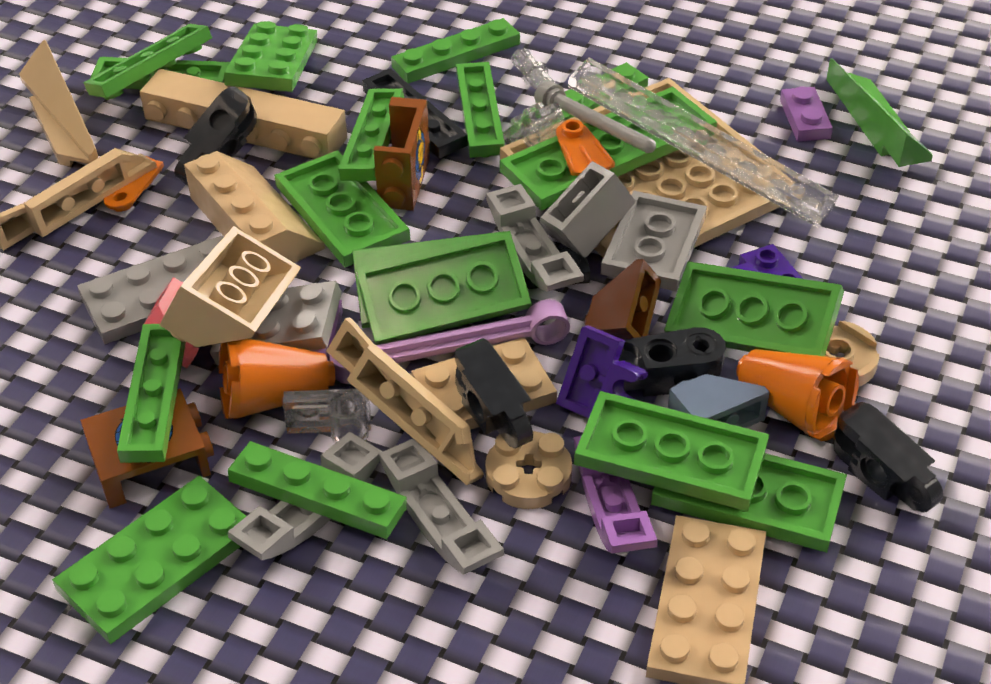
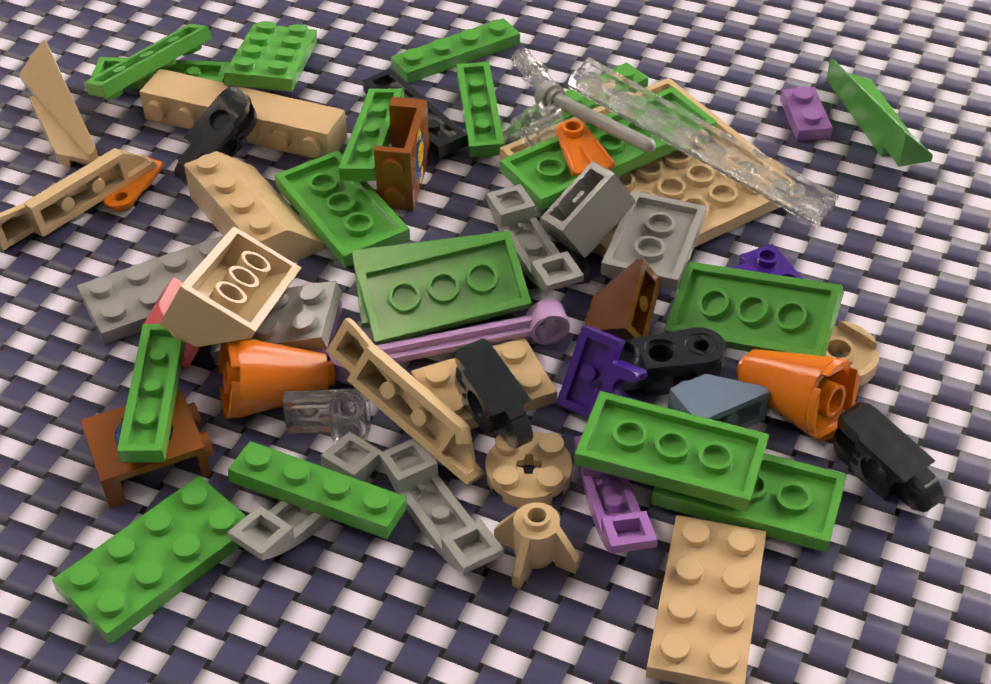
(536, 540): none -> tan brick

